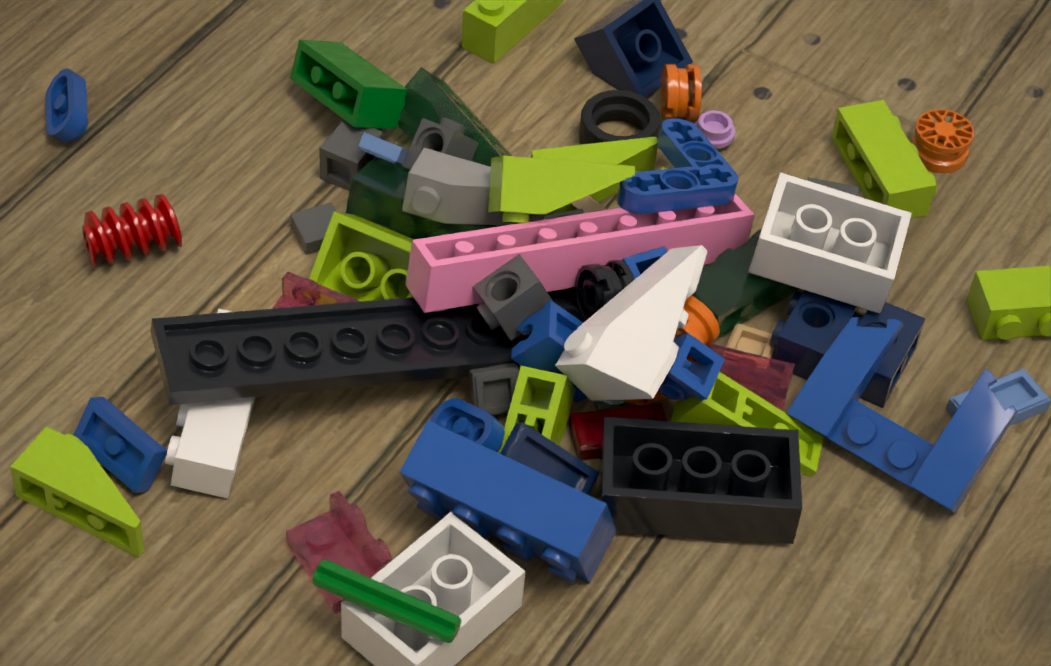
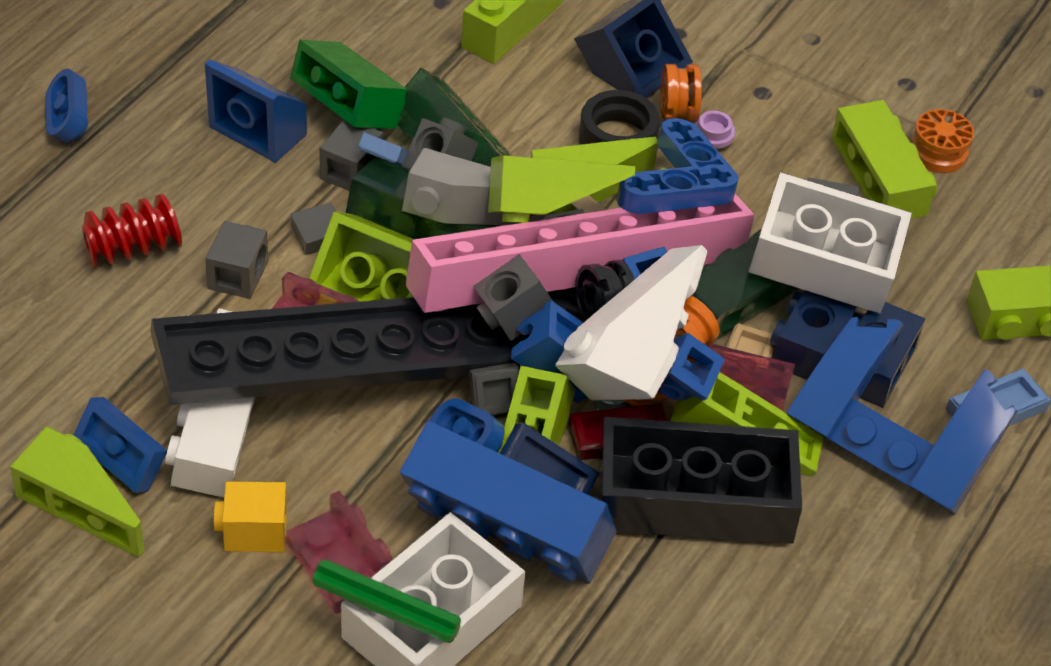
(237, 259): none -> dark grey brick
(252, 516): none -> yellow brick
(253, 111): none -> blue slope

